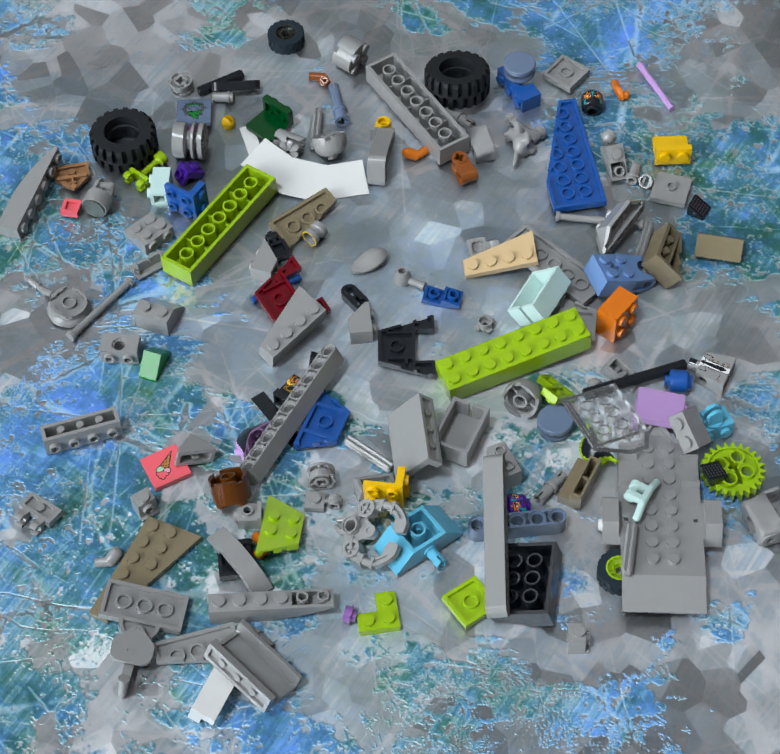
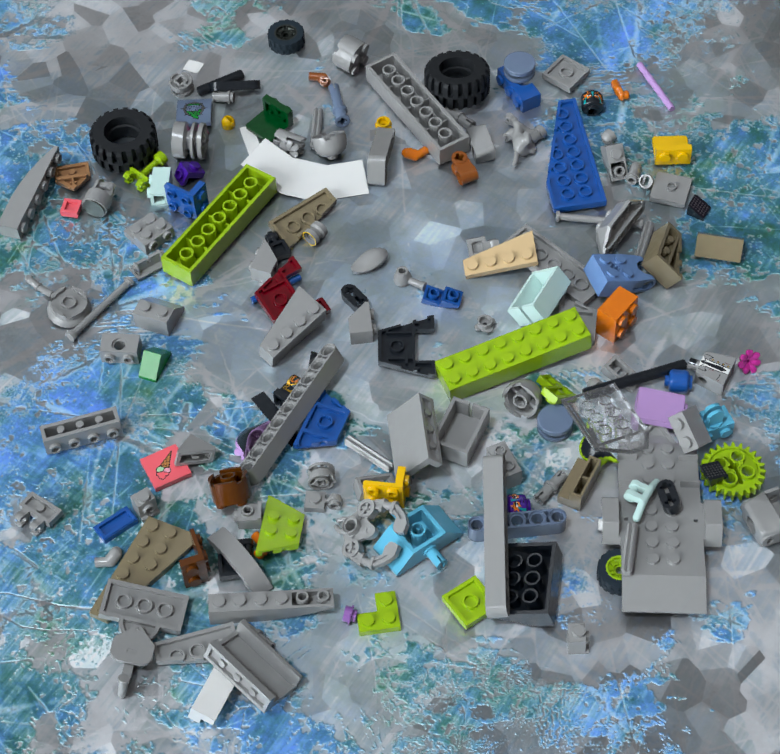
(115, 524): none -> blue tile
(193, 66): none -> white sticker
(195, 568): none -> reddish brown bracket
(665, 497): none -> black beam
(749, 361): none -> dark pink plant

